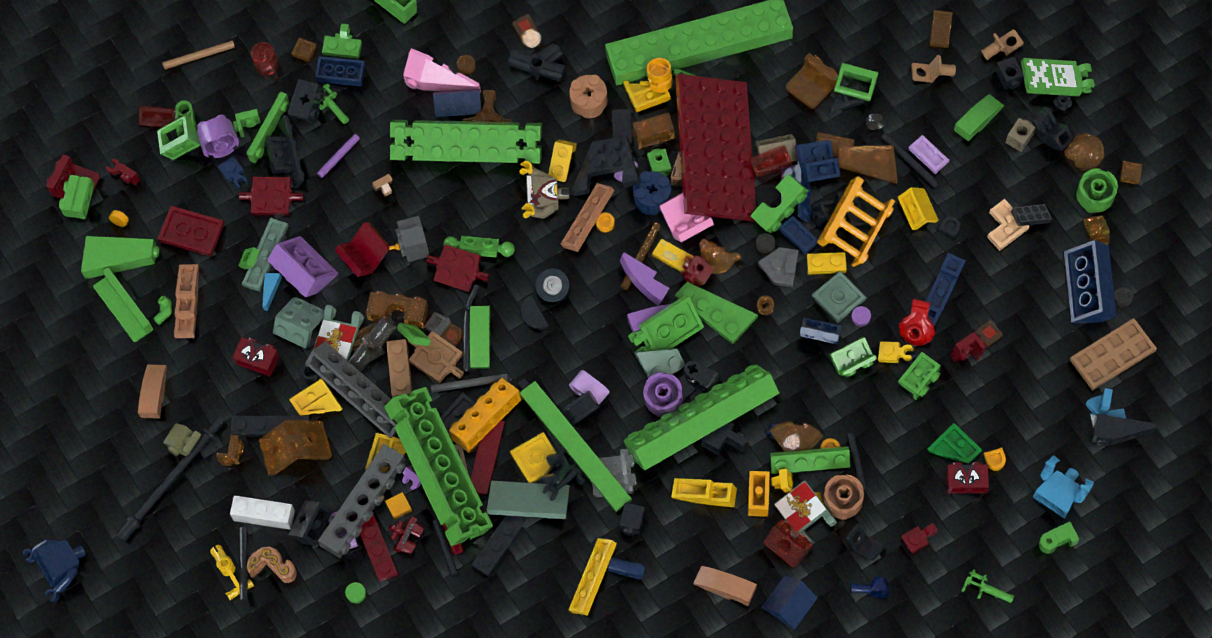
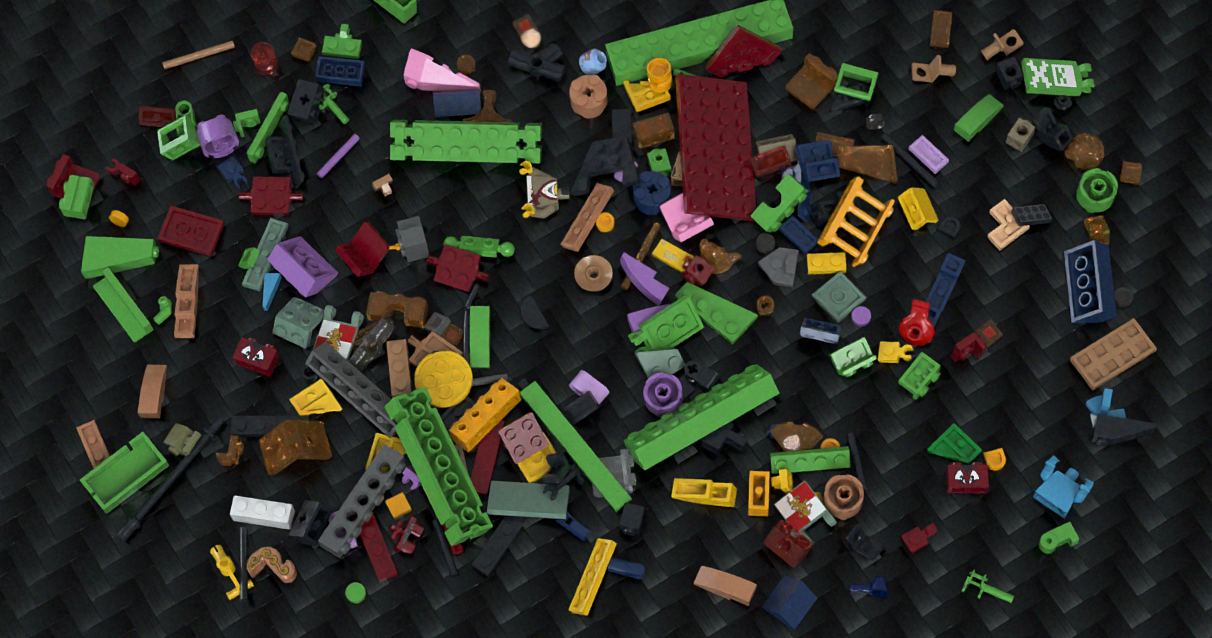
(56, 562): dark blue torso -> none
(93, 443): none -> nougat tile
(124, 473): none -> bright green piece
(414, 334): bright green tile -> none
(445, 377): none -> yellow tile
(523, 437): none -> bracket
(552, 285): black wheel -> none
(561, 159): yellow bracket -> none
(575, 527): none -> dark blue bar
(592, 62): none -> light blue head
(593, 265): none -> medium nougat dish
(742, 52): none -> dark red plate

